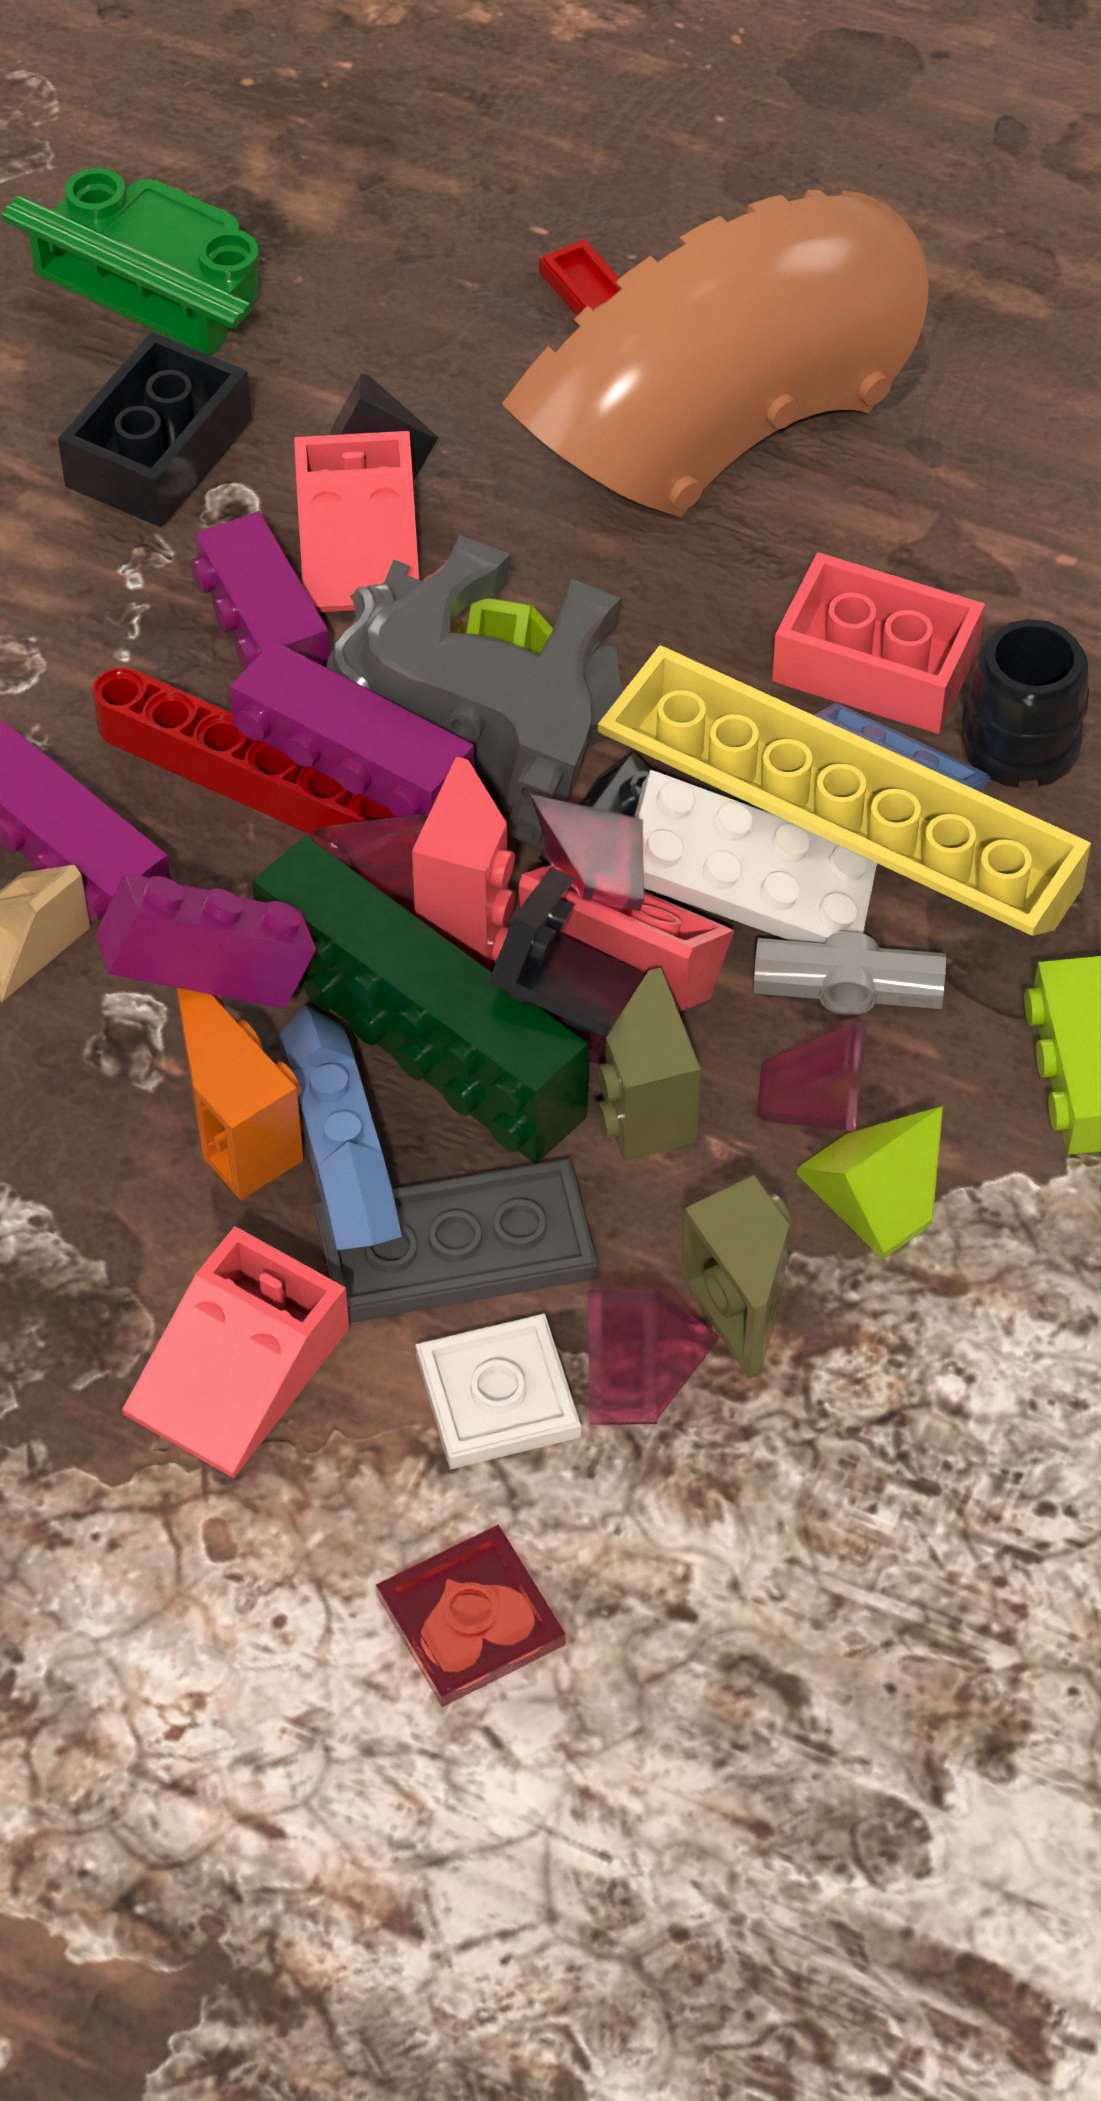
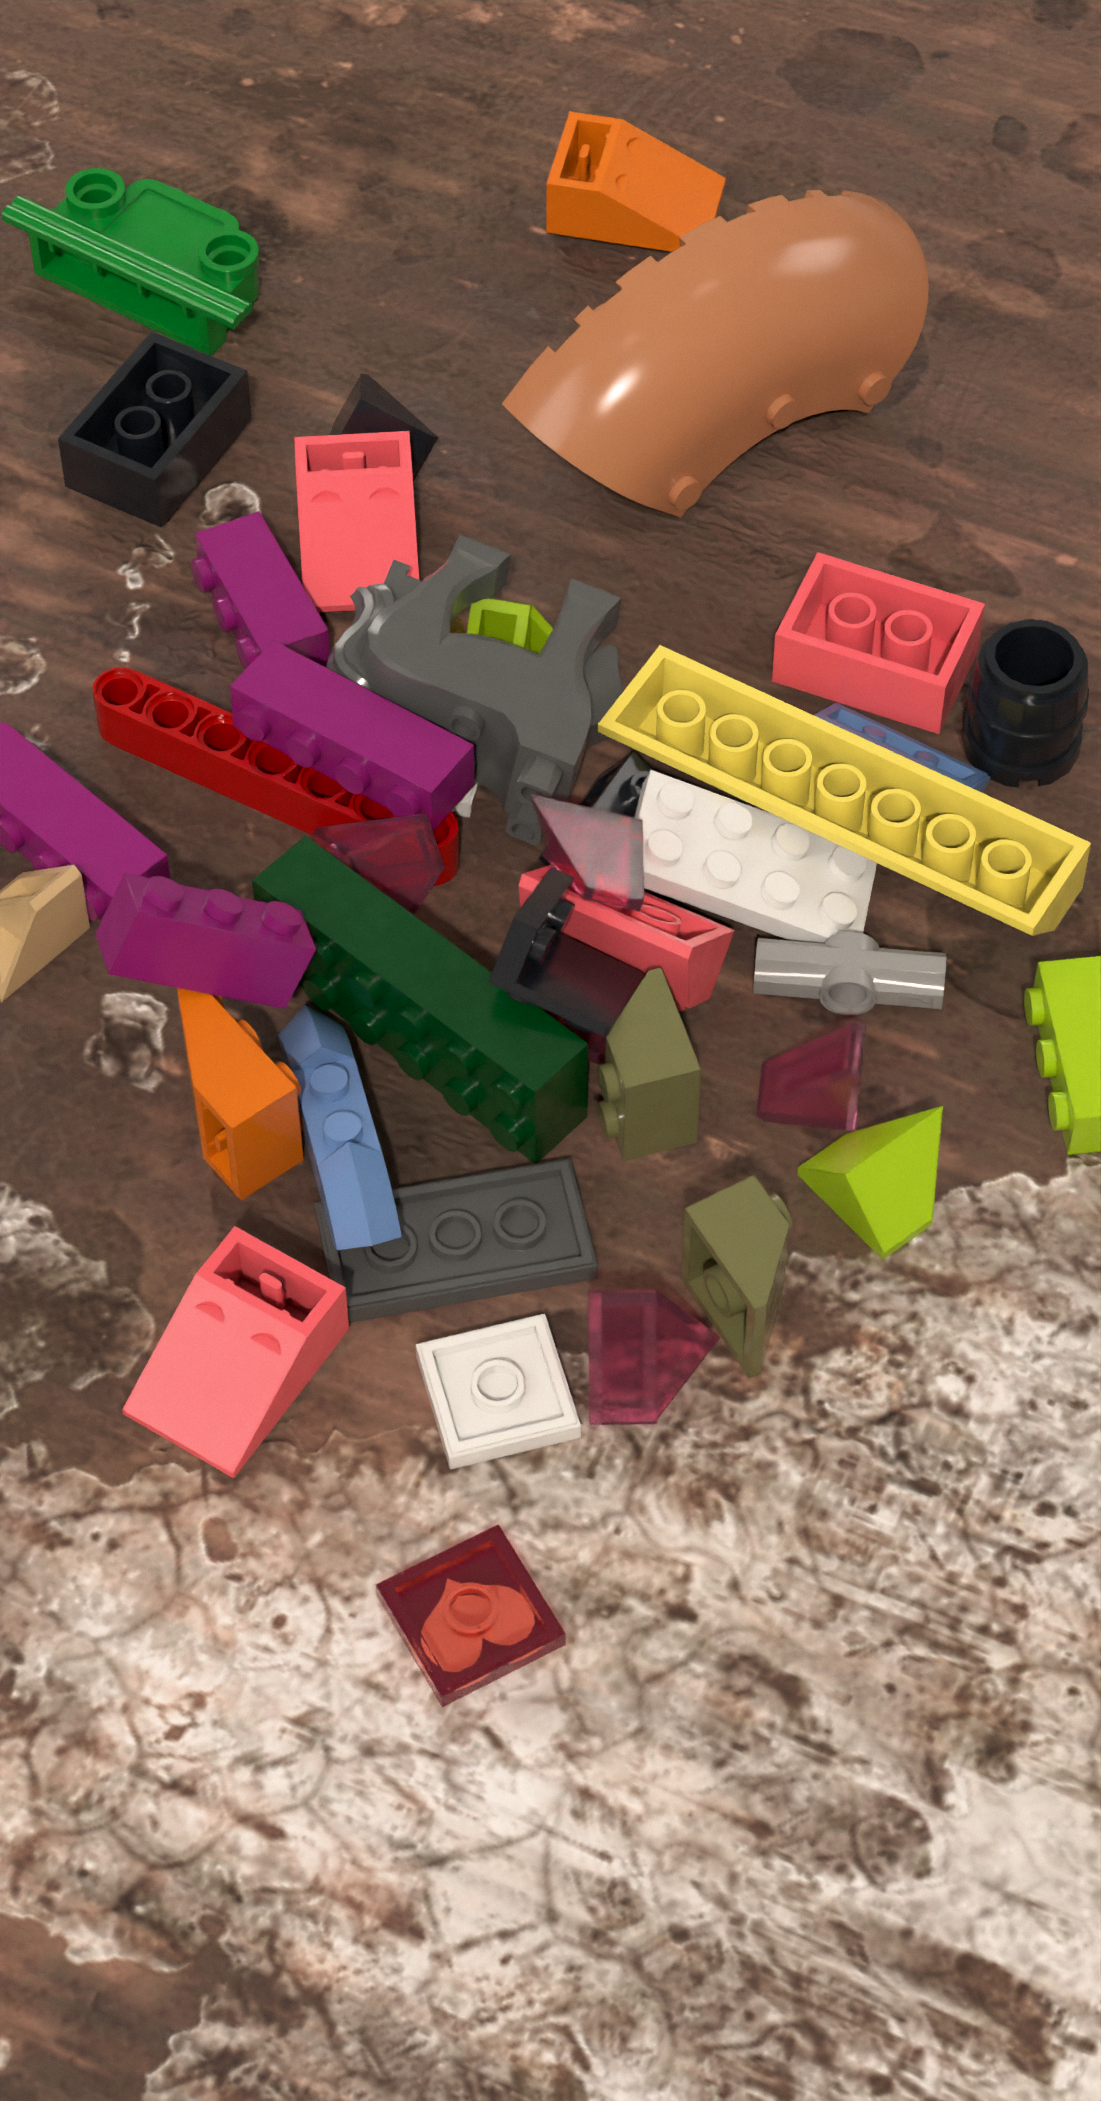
(465, 867): coral slope -> none
(579, 276): red tile -> none
(626, 186): none -> orange slope

